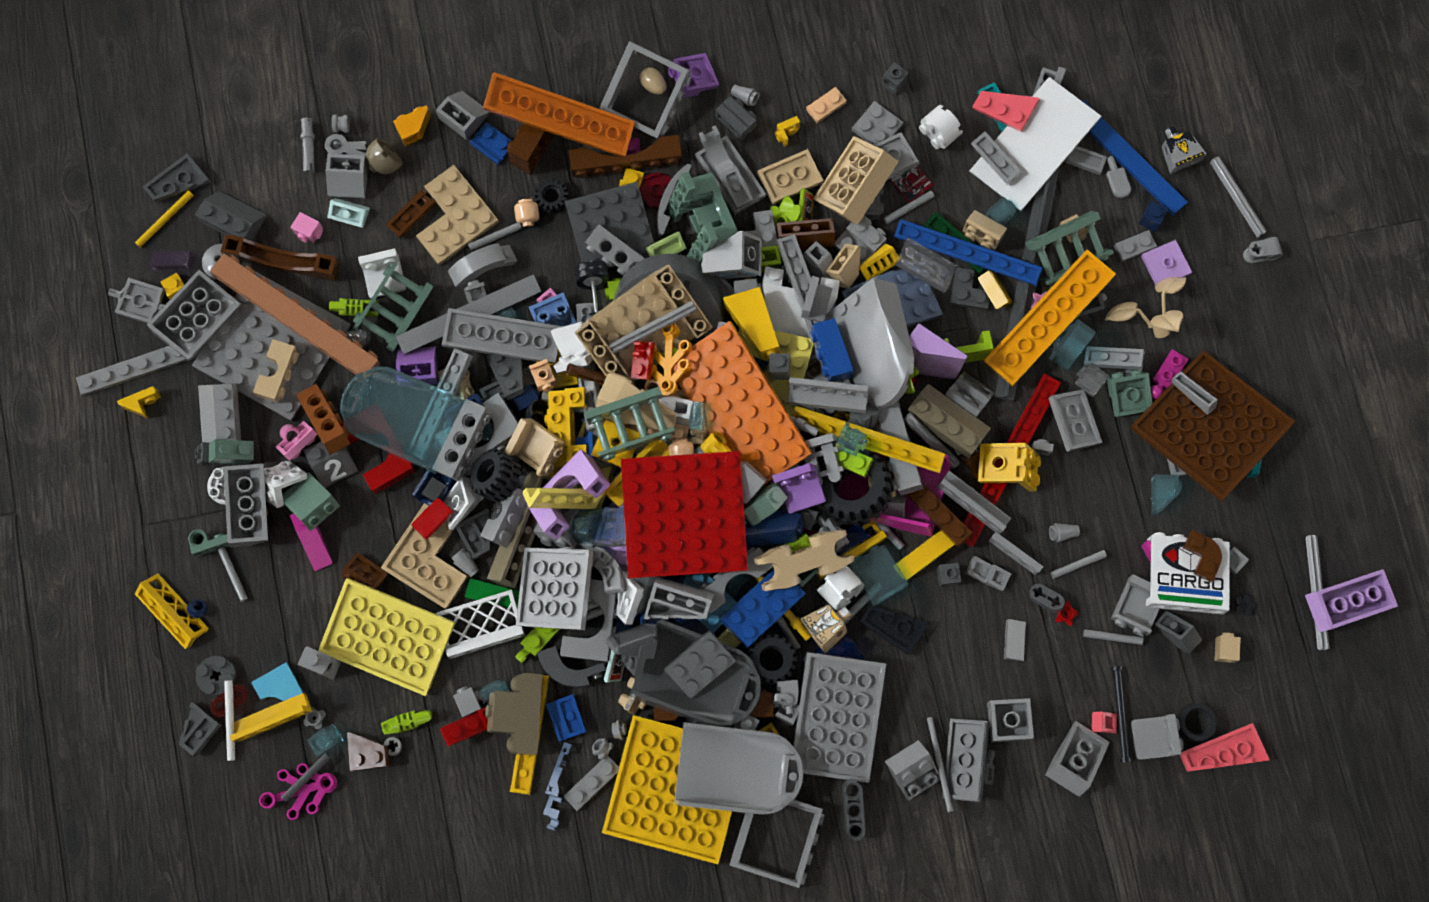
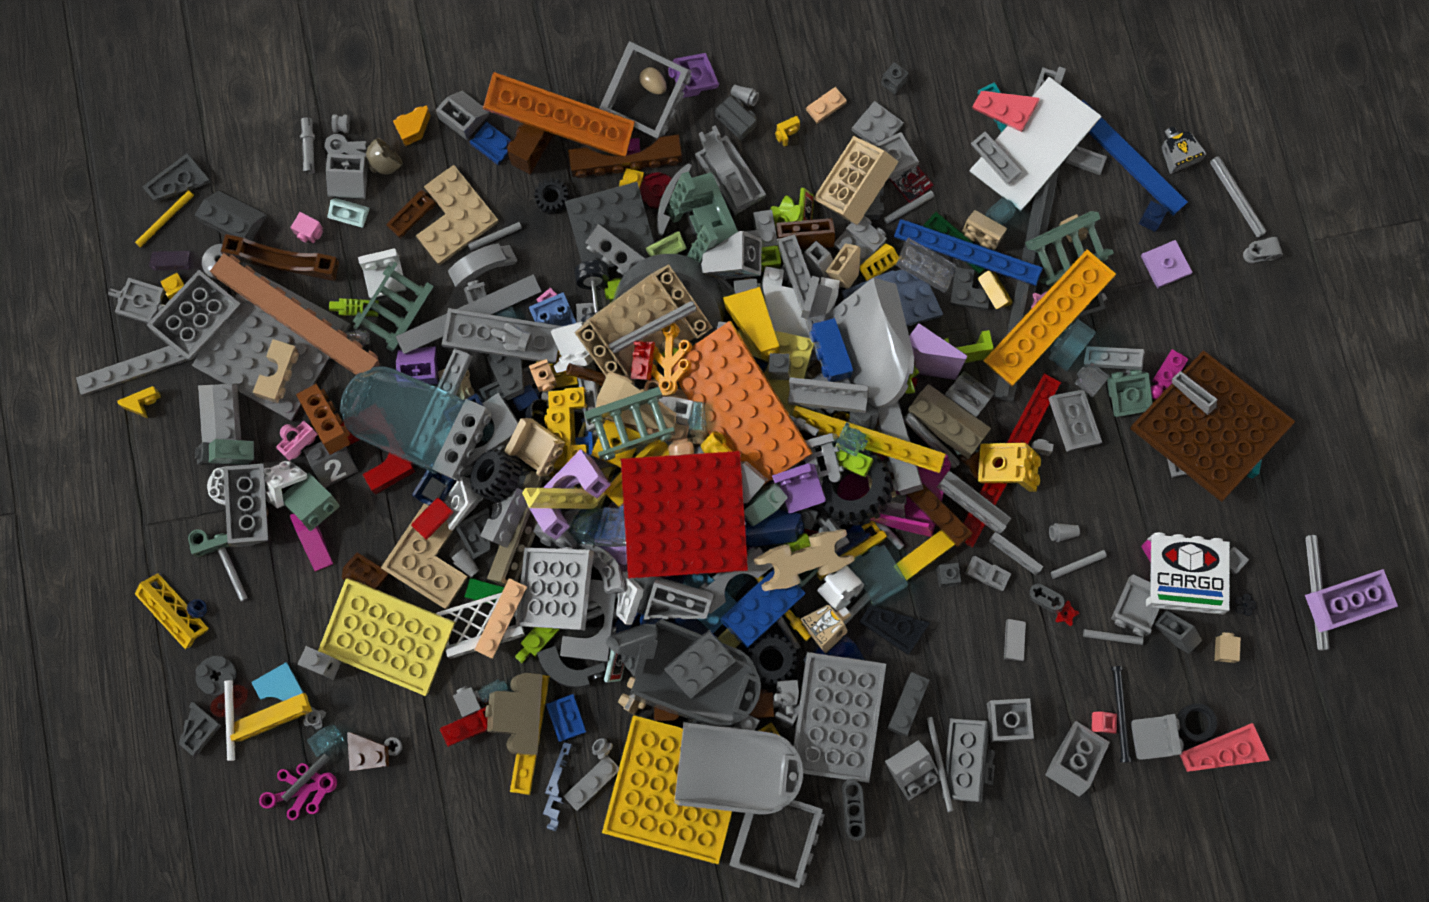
(406, 721): lime hinge -> none
(500, 618): none -> light nougat plate
(512, 336): none -> light grey rock
(526, 212): light nougat head -> none
(619, 730): light grey plate -> none
(790, 176): tan plate -> none
(908, 704): none -> dark grey brick
(940, 127): white brick -> none
(1118, 179): light grey piece -> none
(1135, 246): light grey plate -> none
(1162, 323): tan plant -> none
(1163, 491): clear light blue slope -> none
(1209, 554): reddish brown plate -> none

